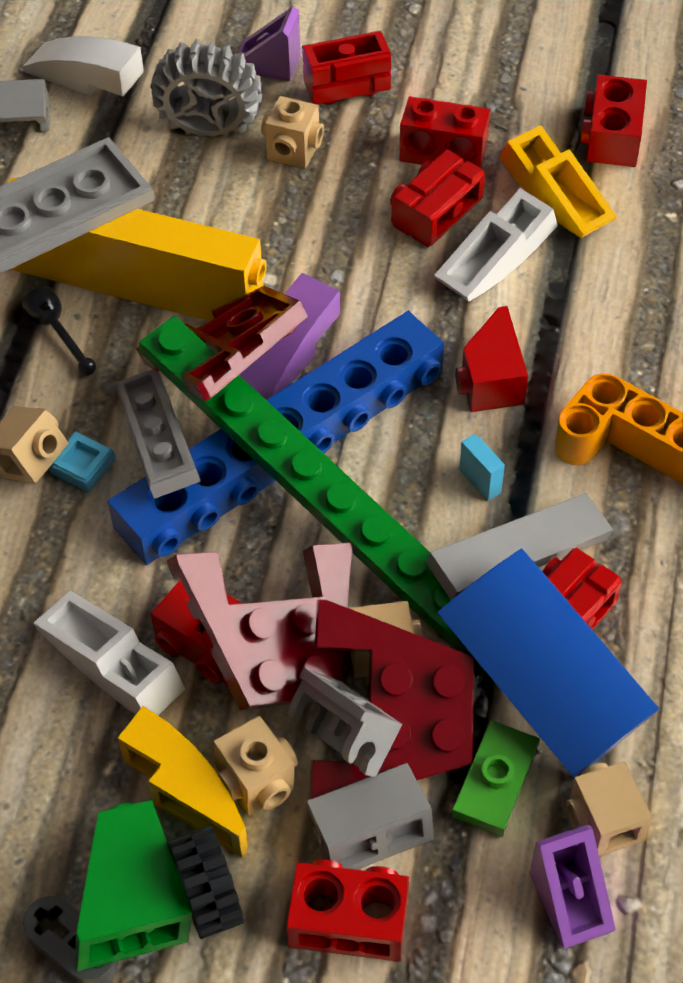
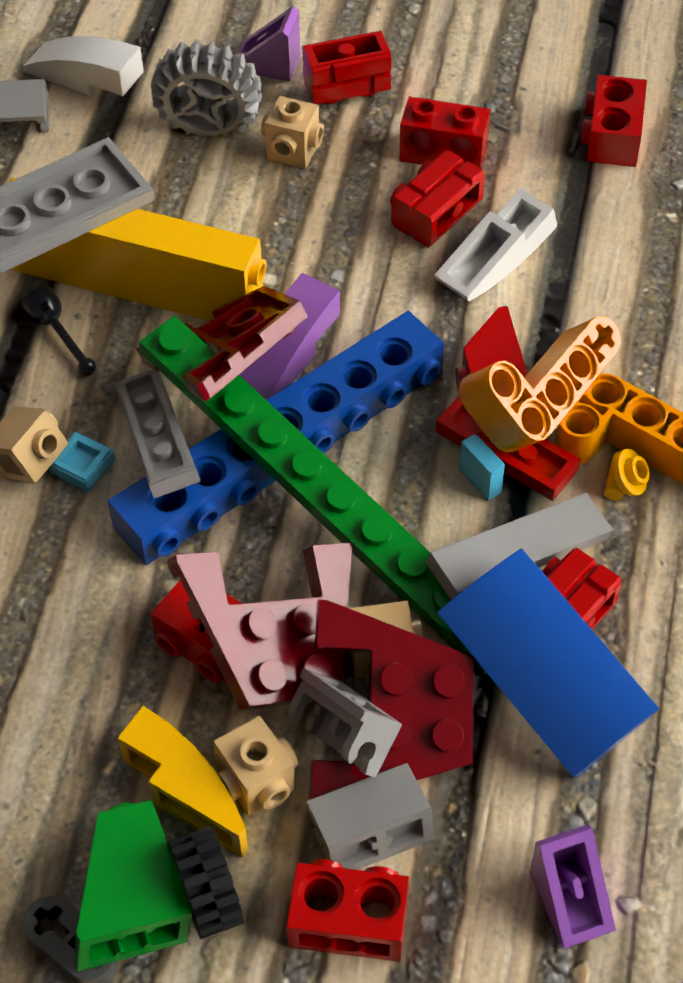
(110, 654): white slope -> none
(496, 778): bright green plate -> none
(527, 409): none -> light orange beam
(538, 466): none -> red plate
(556, 181): yellow slope -> none
(611, 805): tan brick -> none
(626, 475): none -> yellow plate

